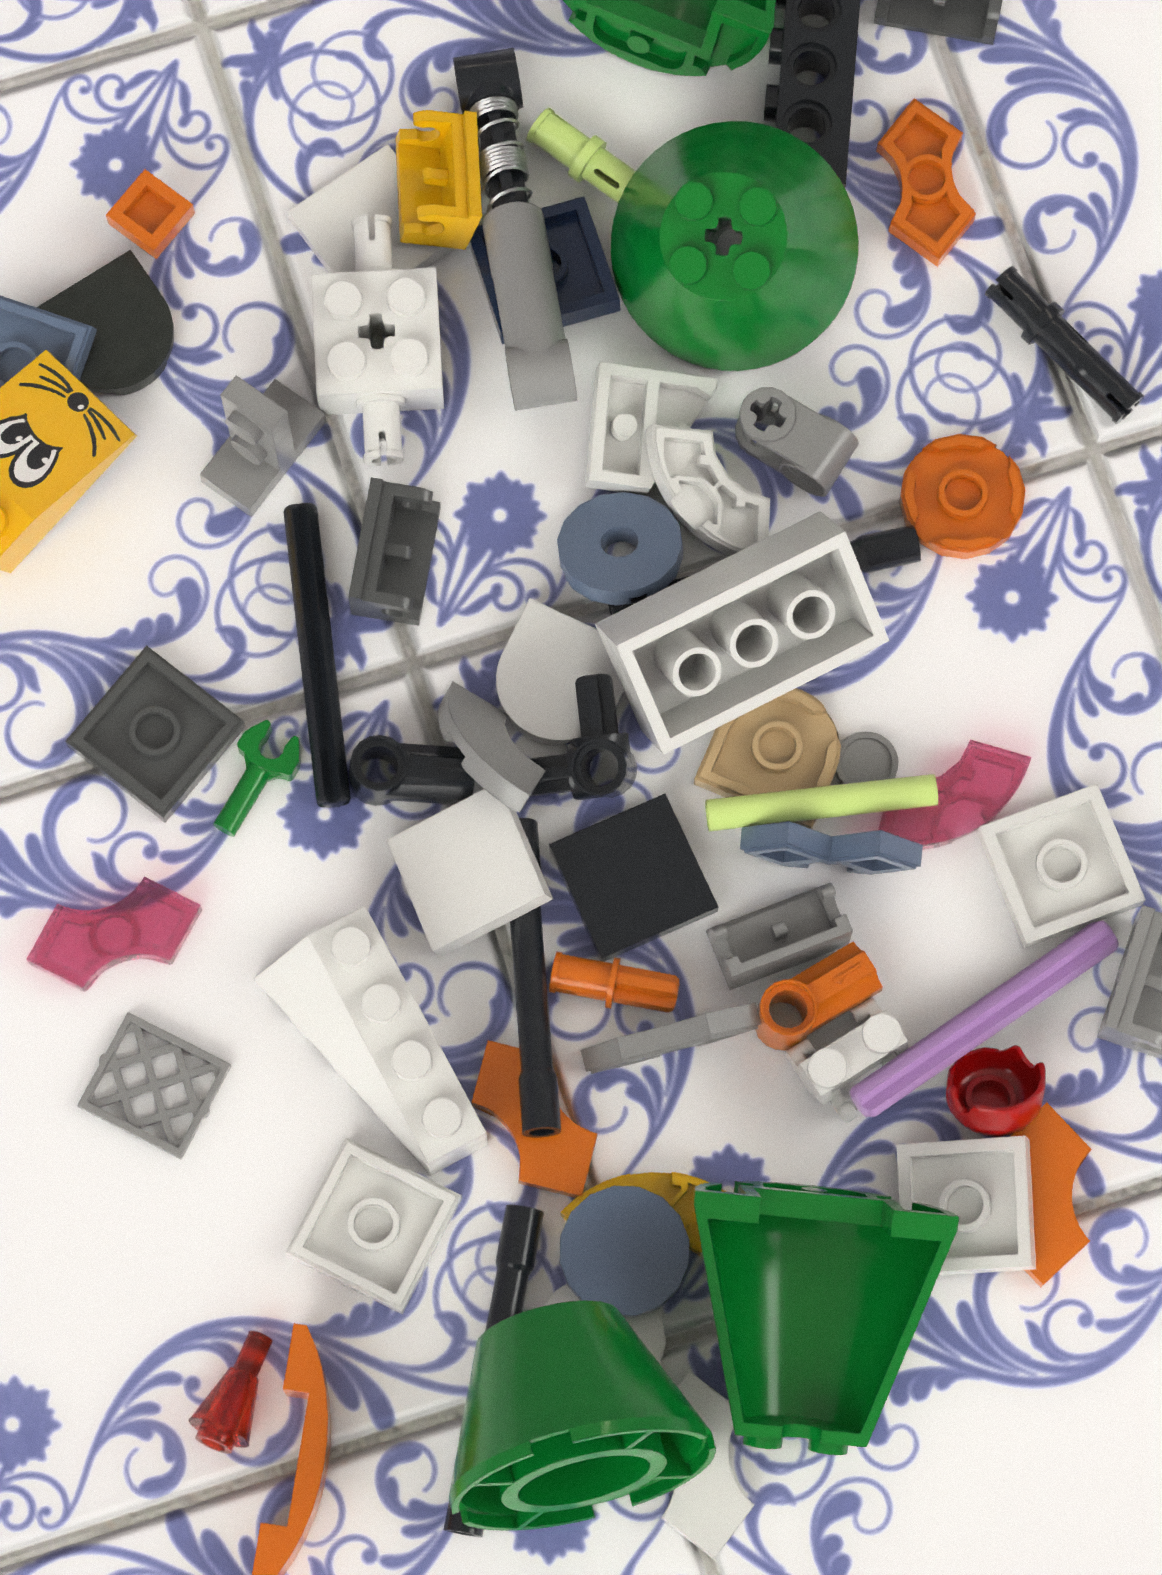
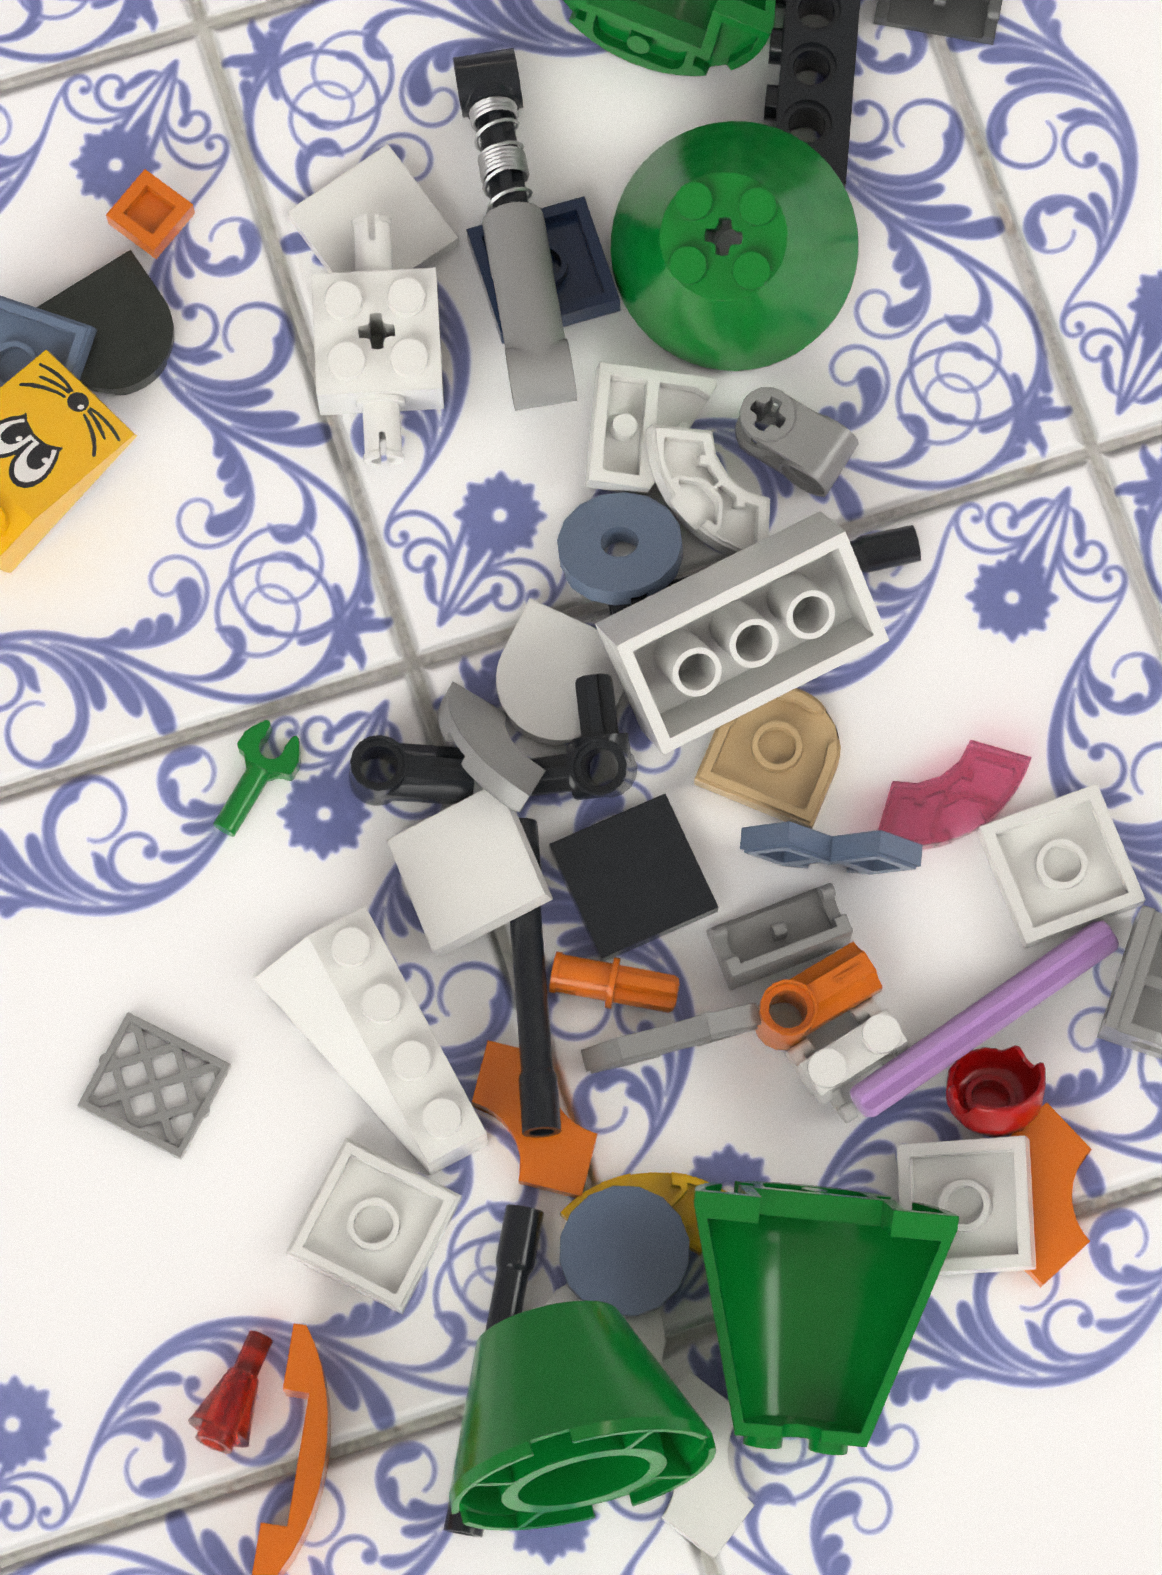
(86, 943): clear pink tile -> none
(155, 734): dark grey tile -> none
(263, 442): light grey bracket -> none
(316, 655): black axle -> none
(394, 552): dark grey hinge -> none
(439, 179): yellow hinge -> none
(582, 155): yellowish green pin -> none
(822, 802): yellowish green piece -> none
(866, 758): light grey piece -> none
(930, 207): orange tile -> none
(962, 496): orange tile -> none
(1046, 327): black pin -> none

